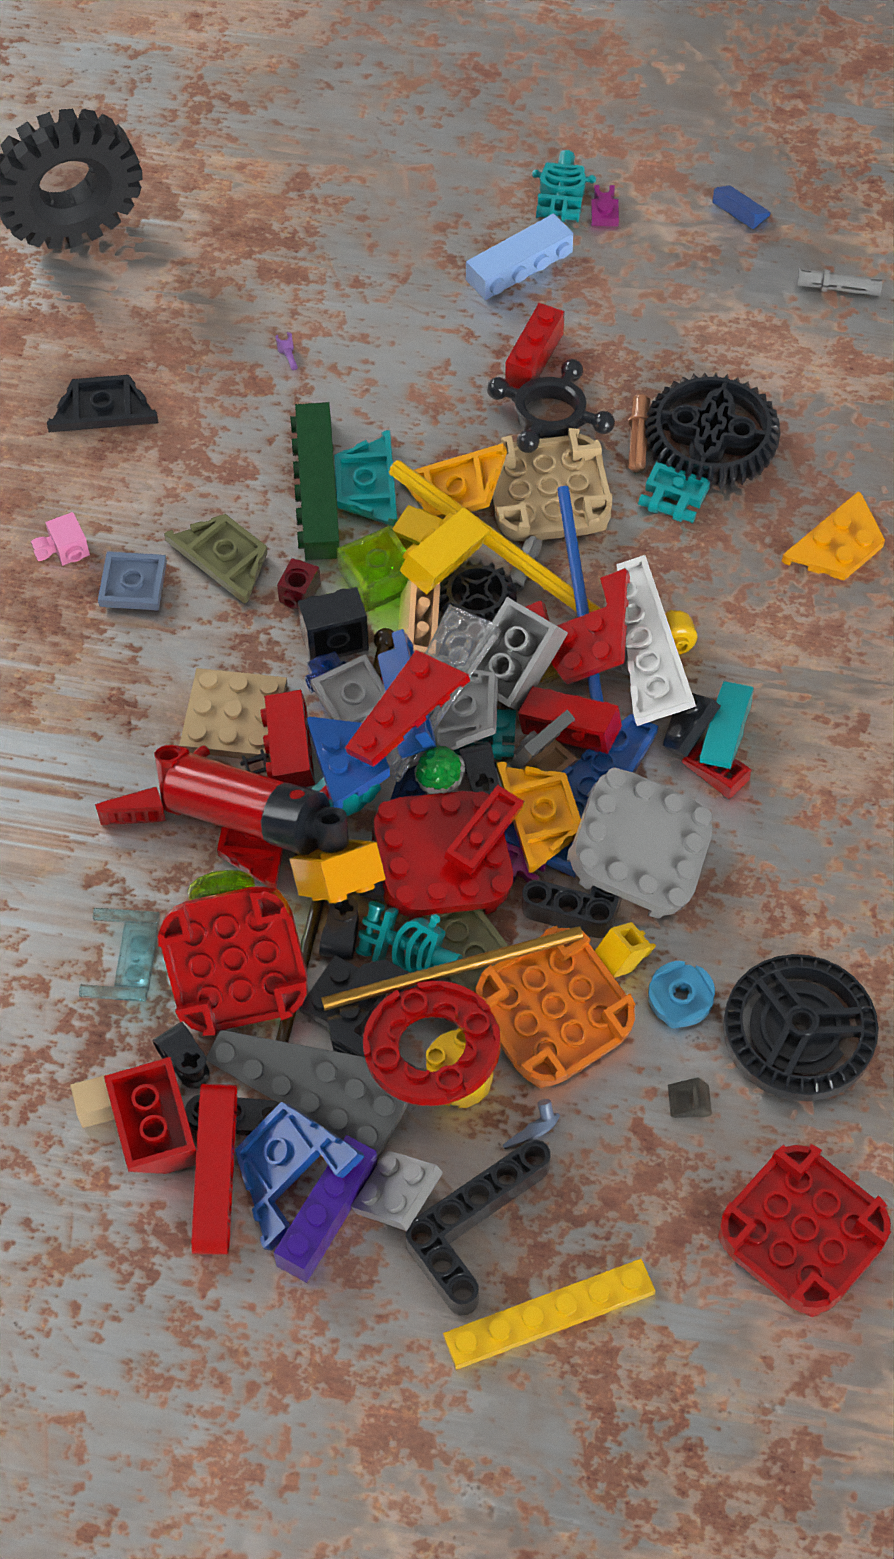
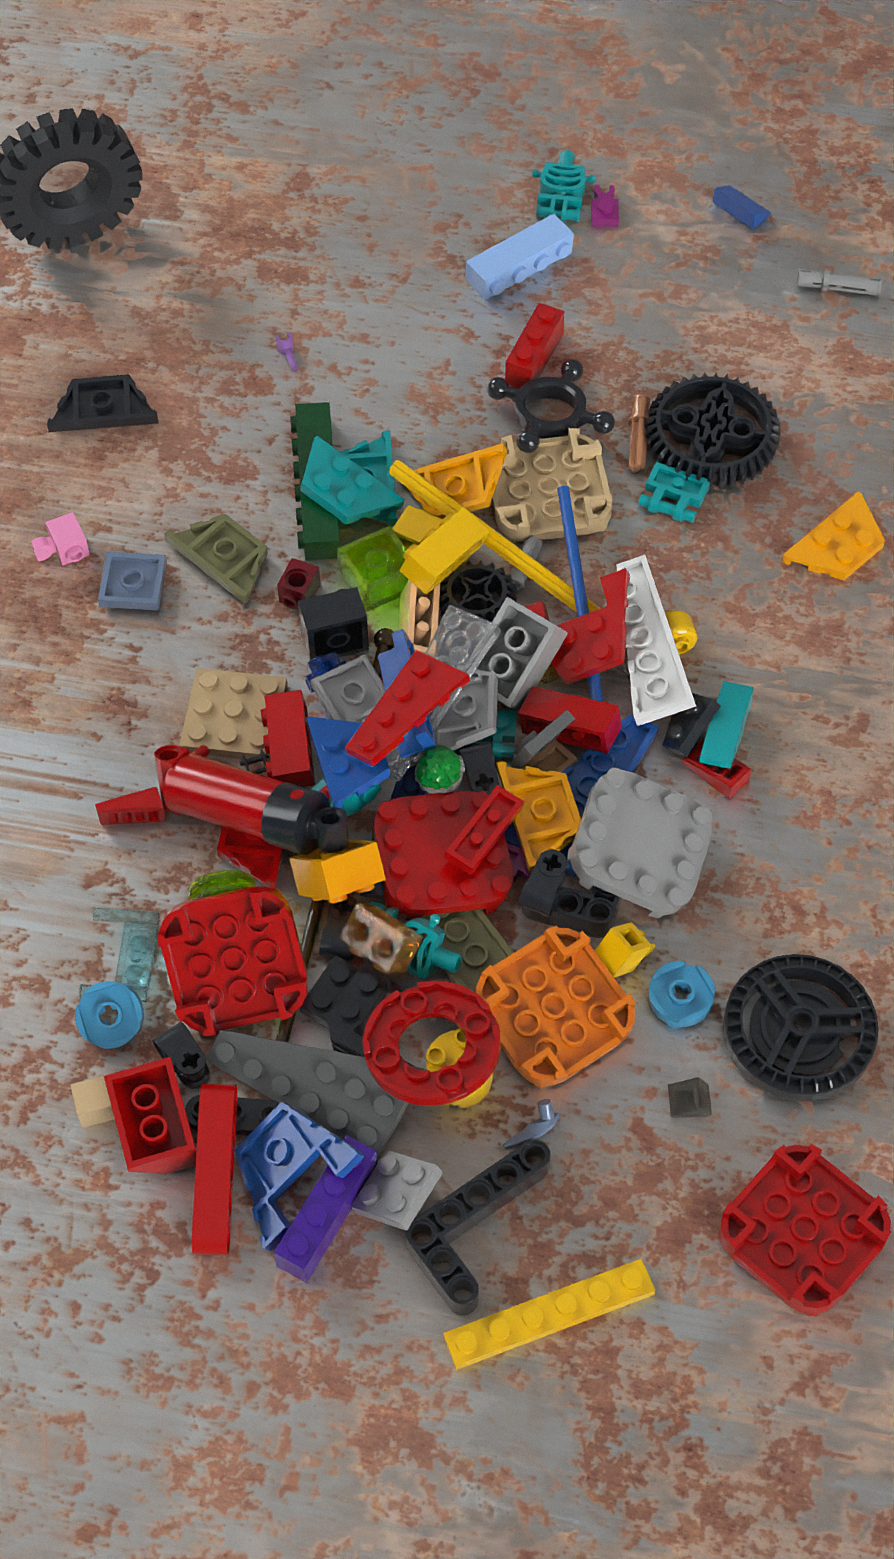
(126, 1024): none -> dark azure plate
(344, 486): none -> teal wing
(382, 933): none -> clear orange brick
(452, 968): pearl gold piece -> none
(544, 886): none -> black piece

